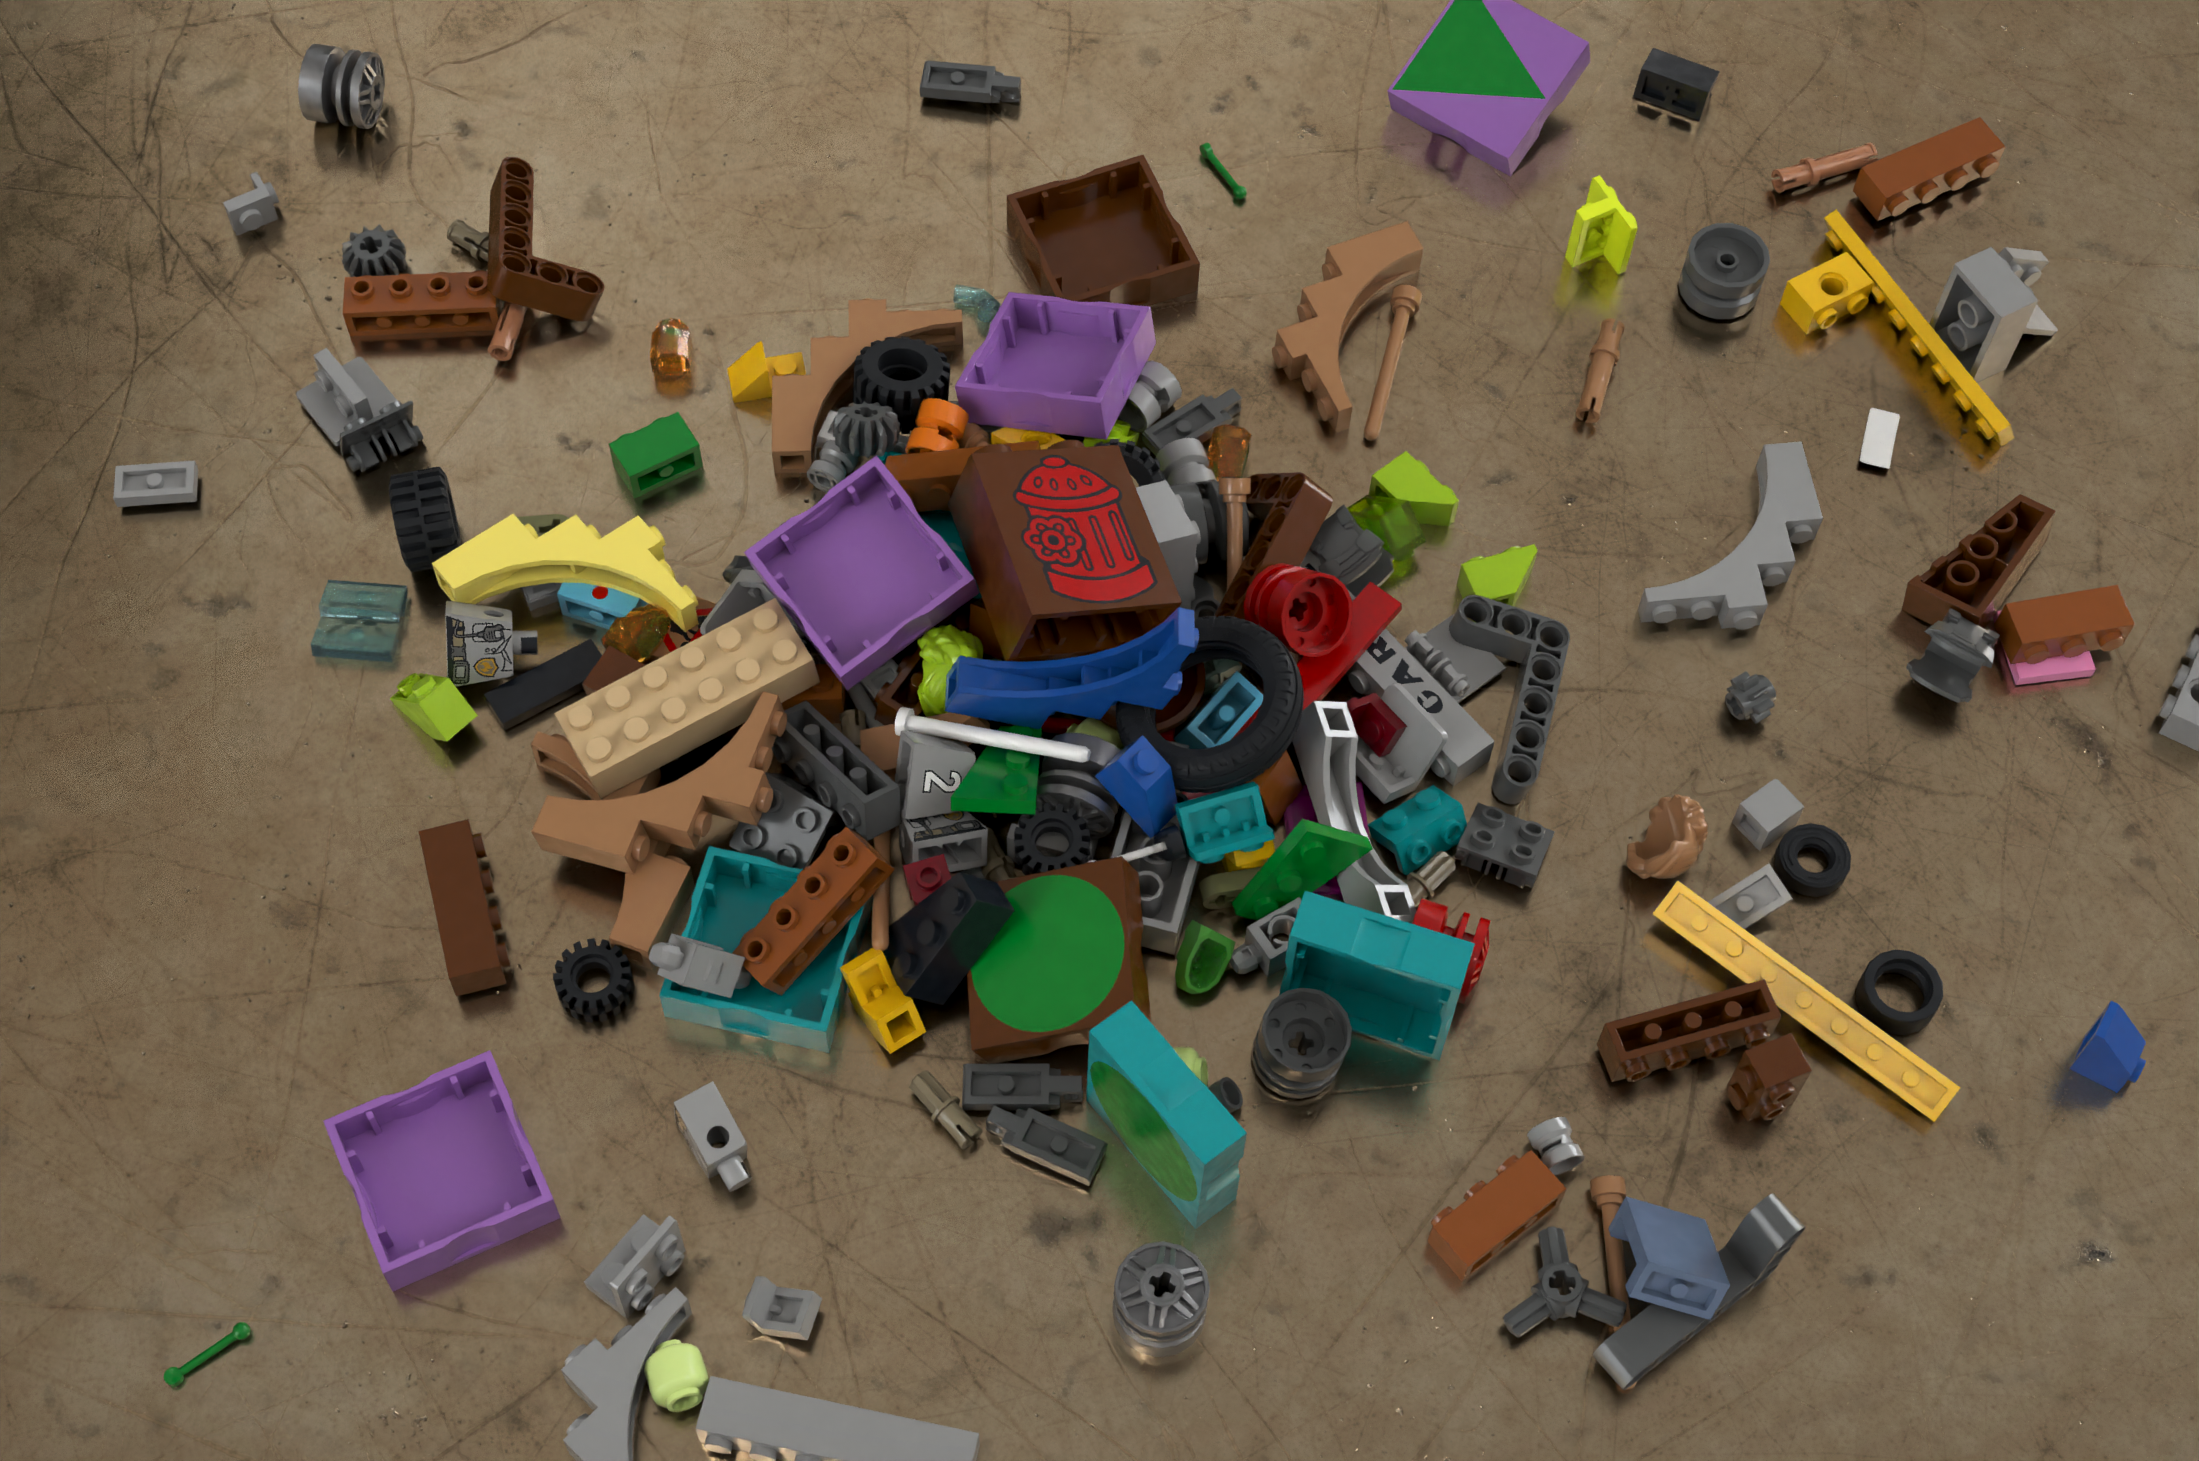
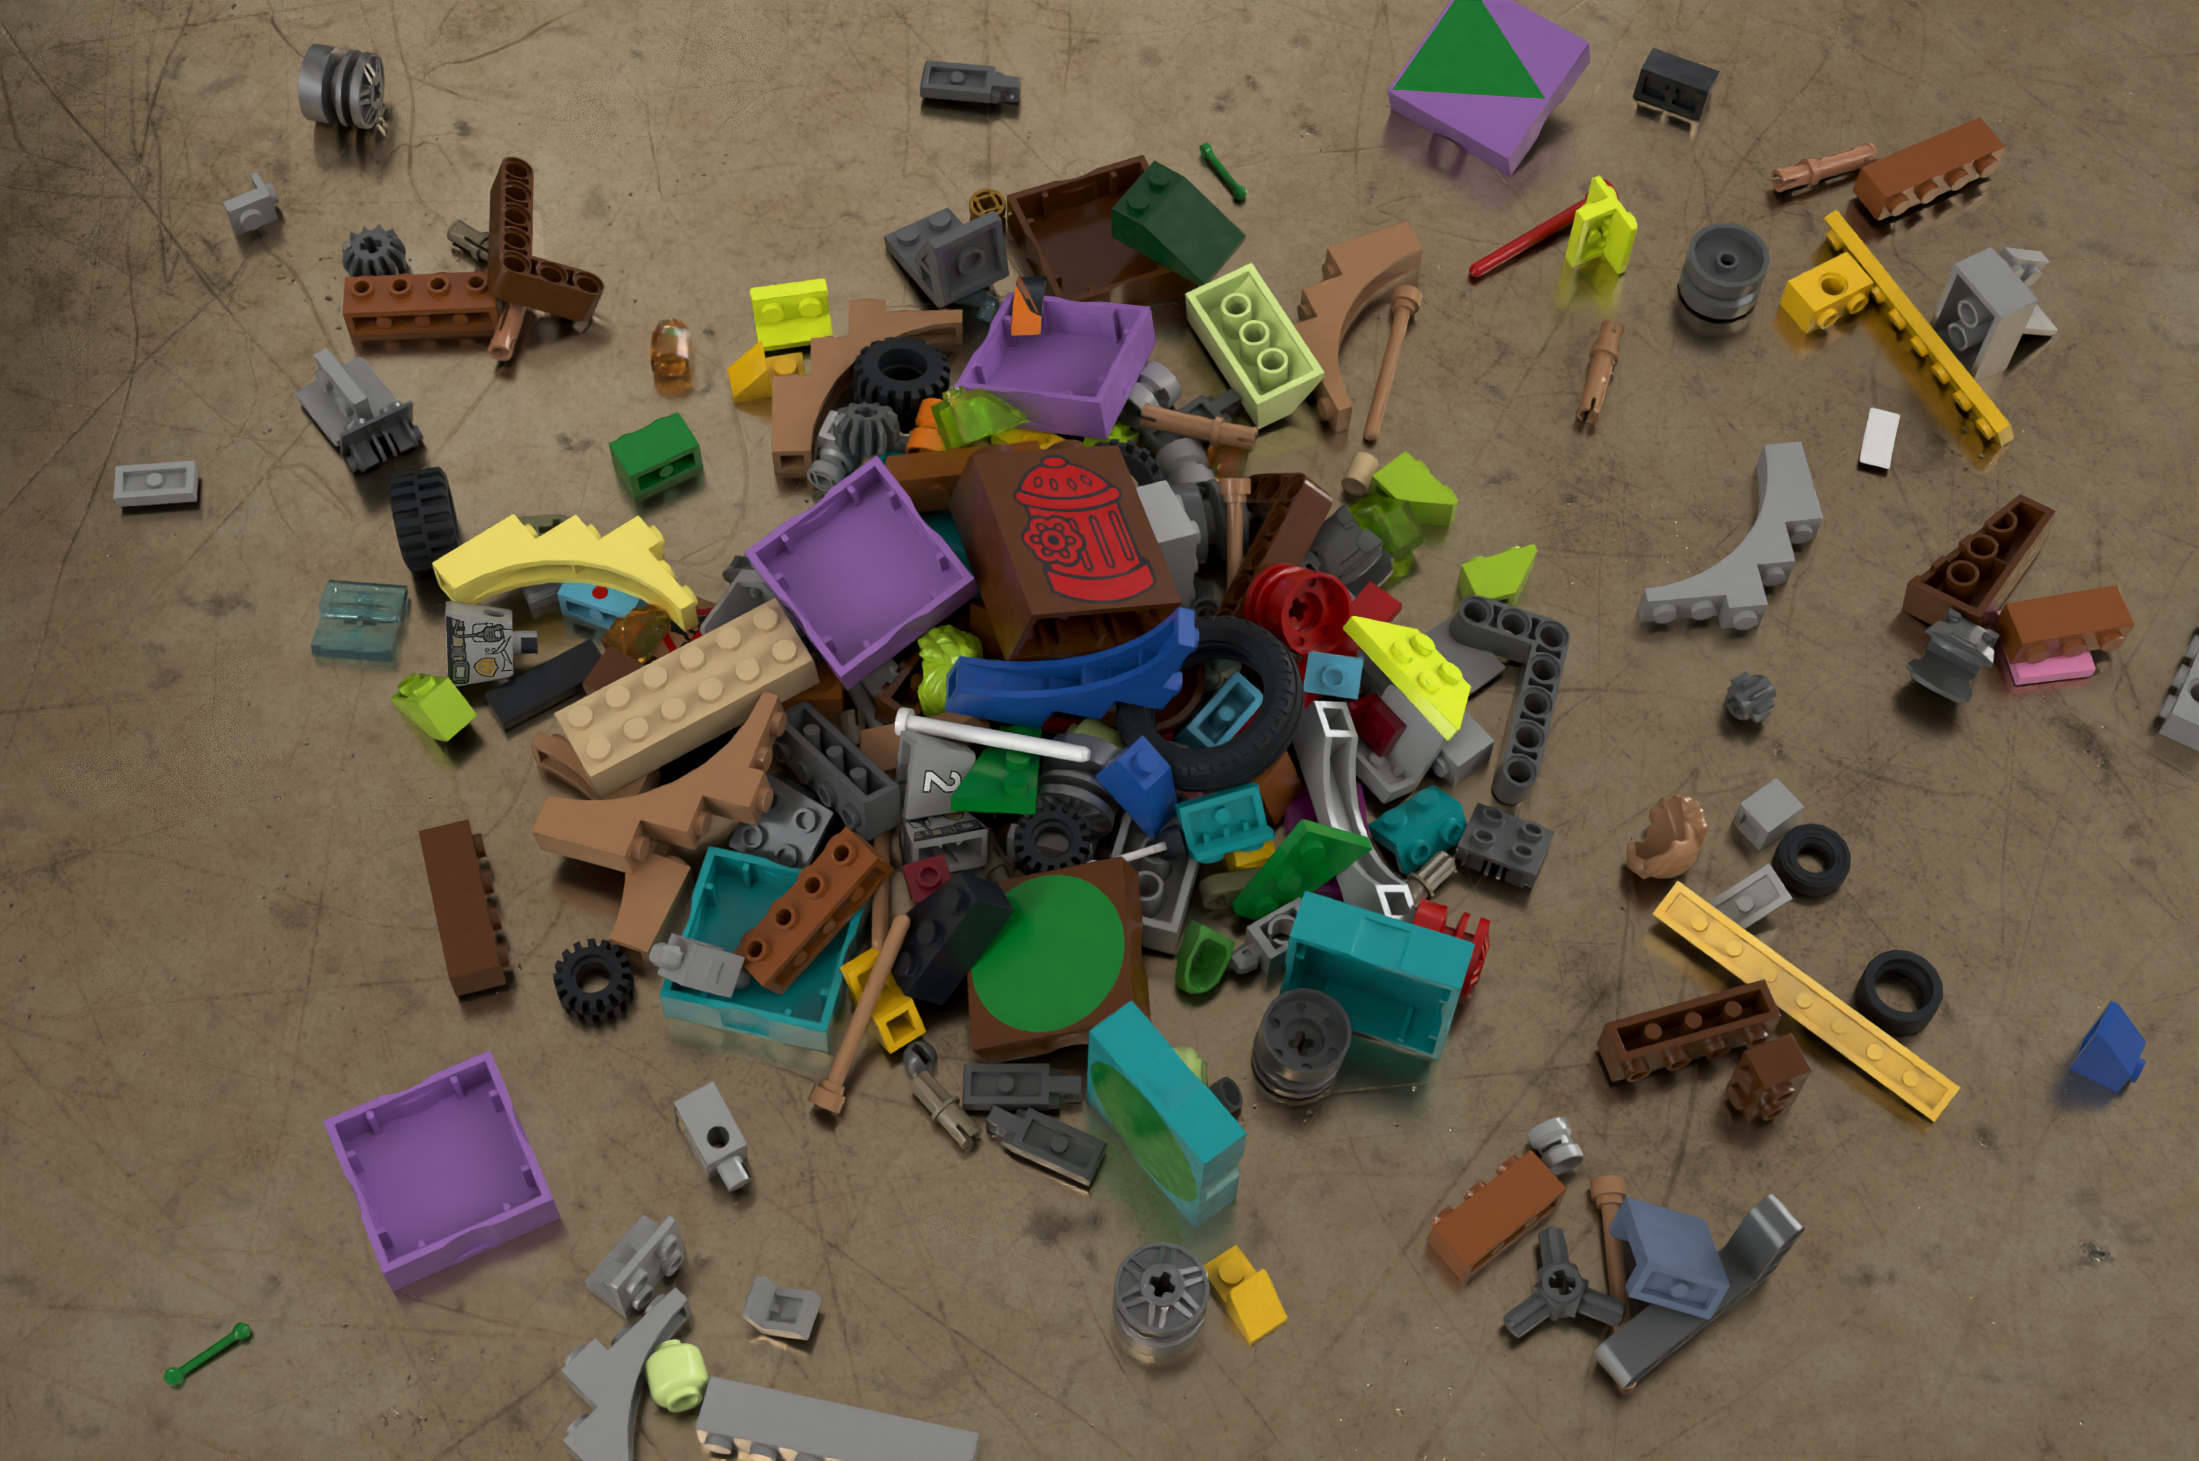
(791, 313): none -> neon yellow bracket
(830, 1090): none -> medium nougat piece
(912, 1062): none -> dark grey hinge
(951, 256): none -> dark grey bracket
(973, 416): none -> clear neon green slope
(985, 202): none -> pearl gold wheel
(1028, 306): none -> sticker
(1175, 225): none -> dark green slope
(1215, 430): none -> medium nougat pin
(1245, 1294): none -> yellow slope
(1253, 344): none -> yellowish green slope
(1333, 674): none -> medium azure bracket
(1359, 473): none -> tan hinge
(1415, 669): none -> neon yellow wing
(1528, 239): none -> red piece

